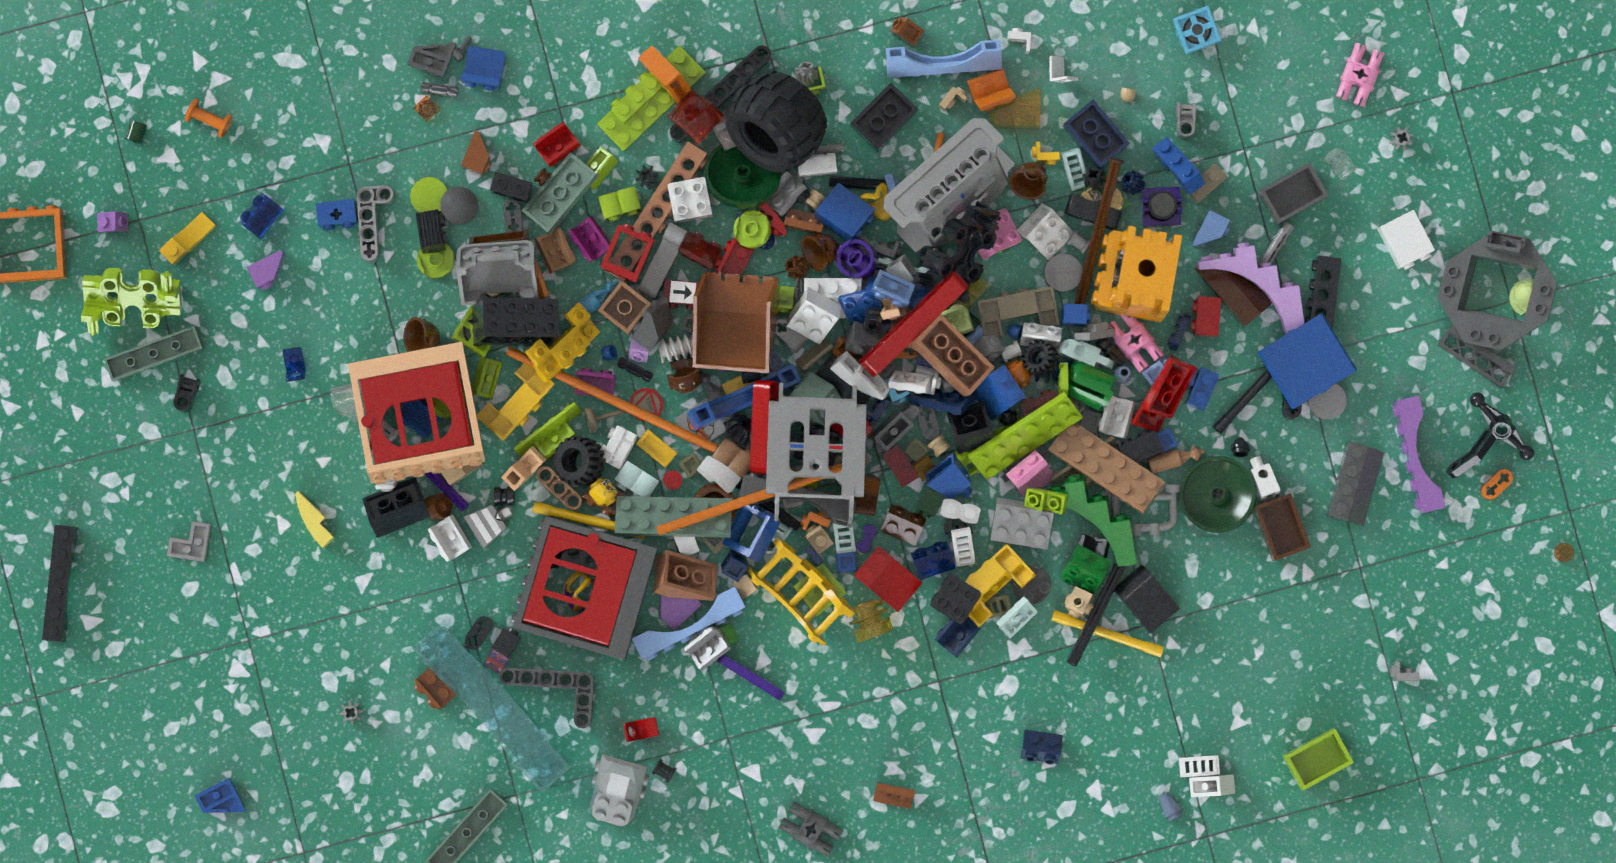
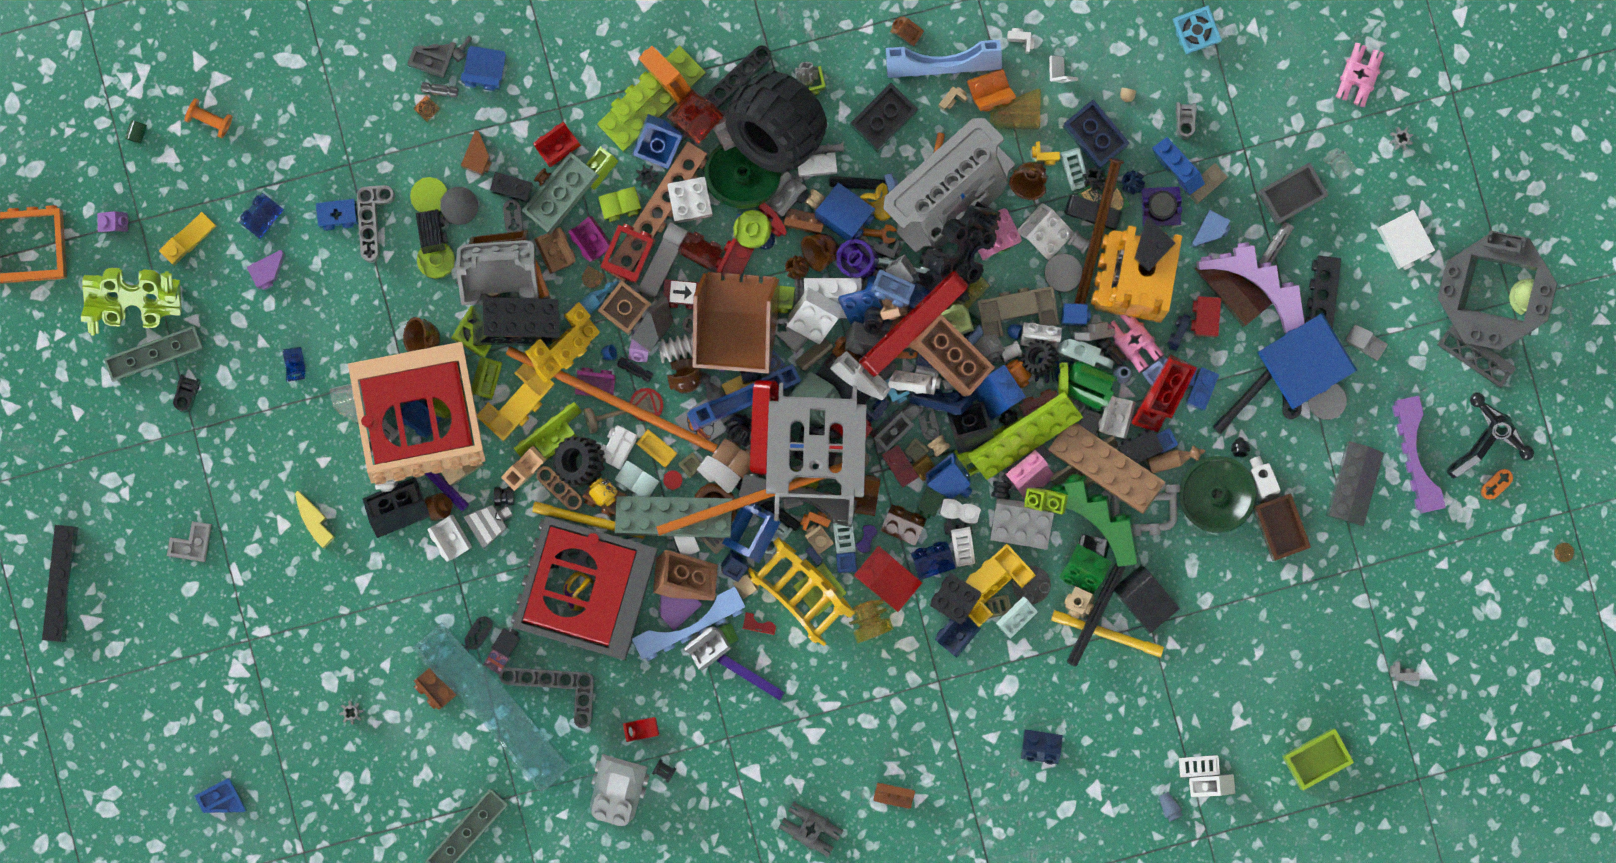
(592, 278): none -> clear orange tile
(657, 141): none -> blue slope
(752, 624): none -> red piece
(881, 233): none -> orange bar
(1001, 490): none -> black wheel
(1152, 245): none -> black wing
(1366, 342): none -> light grey slope

